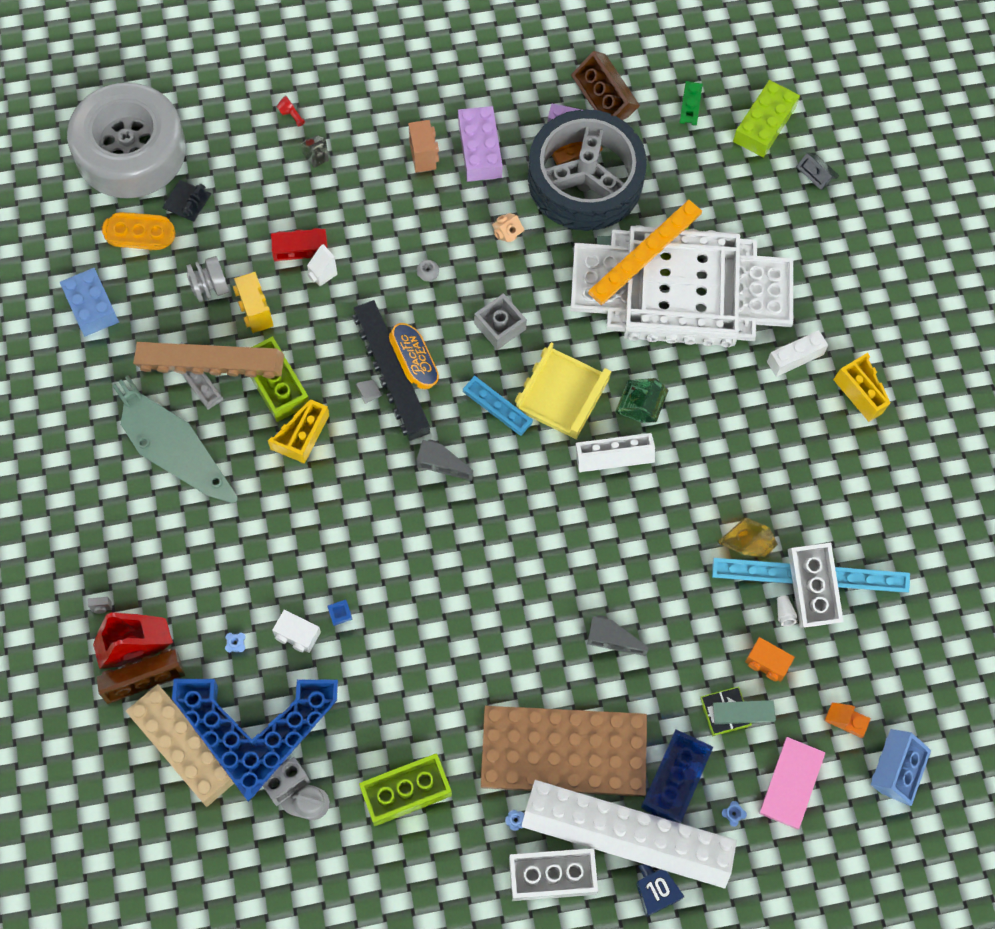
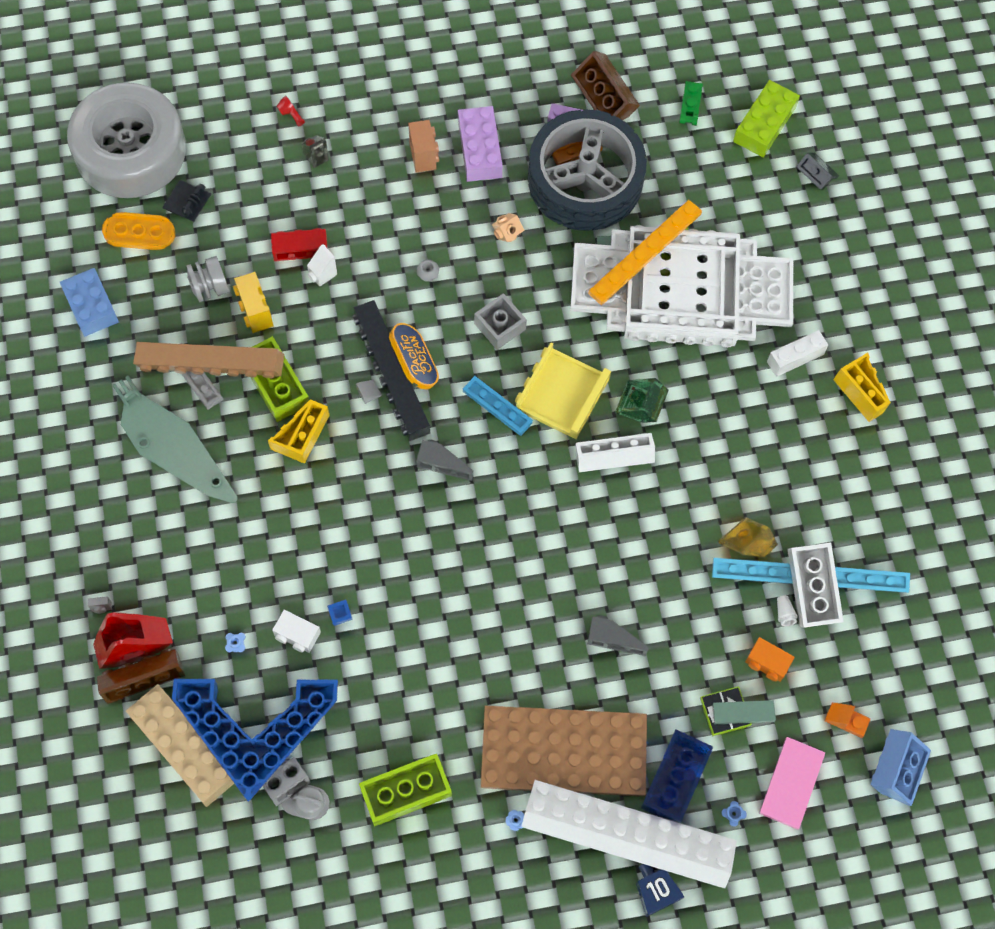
(553, 874): white brick -> none

